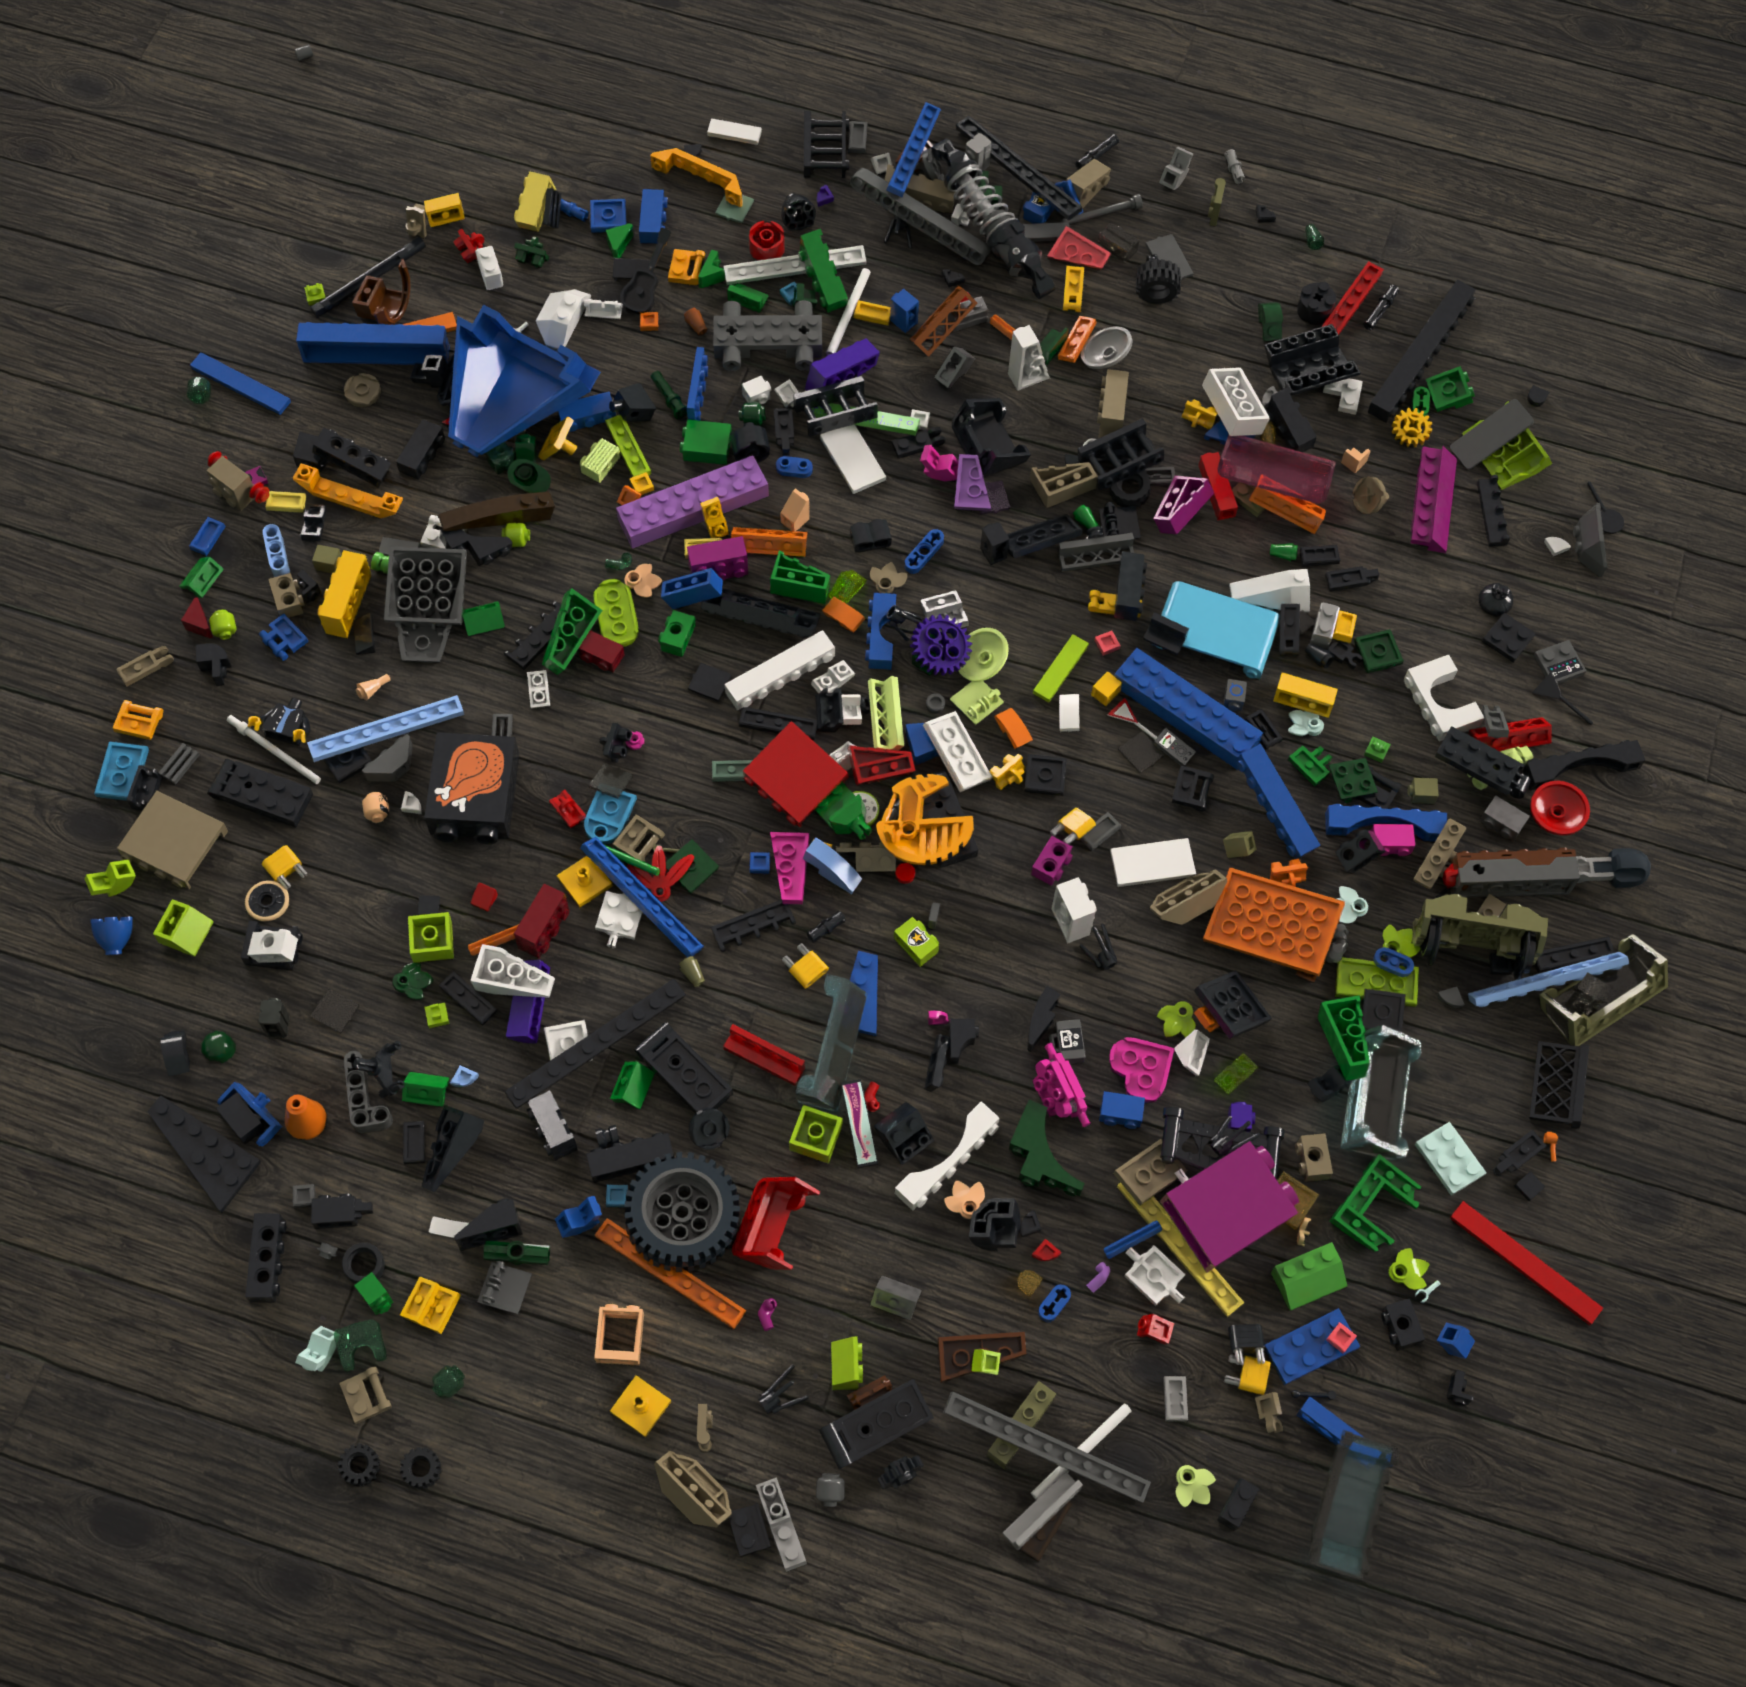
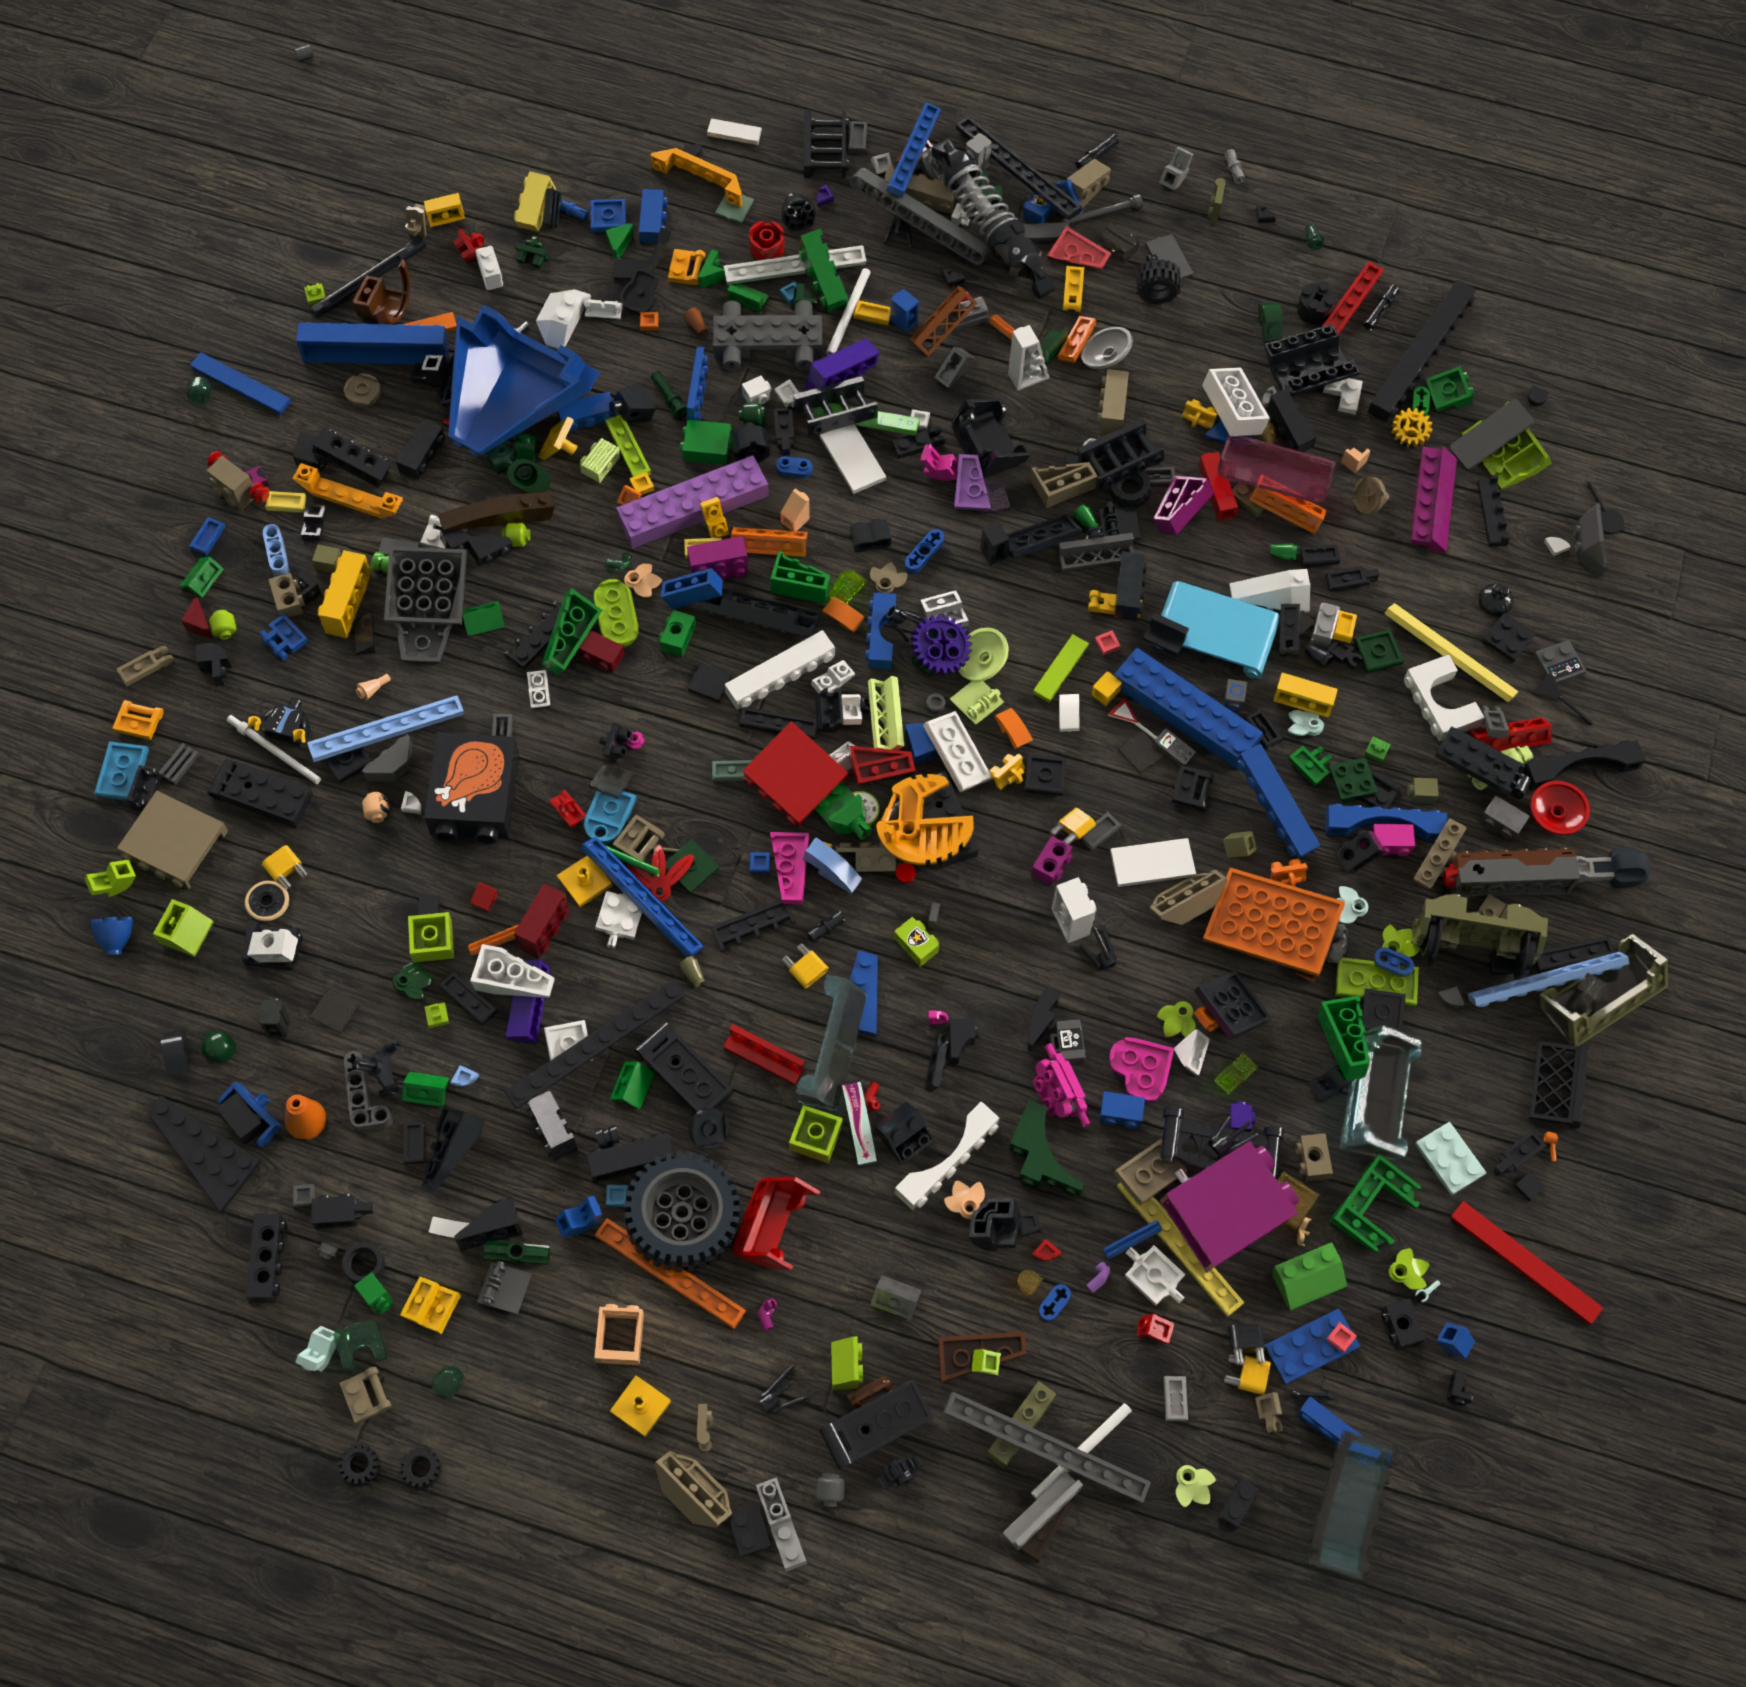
(1446, 648): none -> light yellow tile

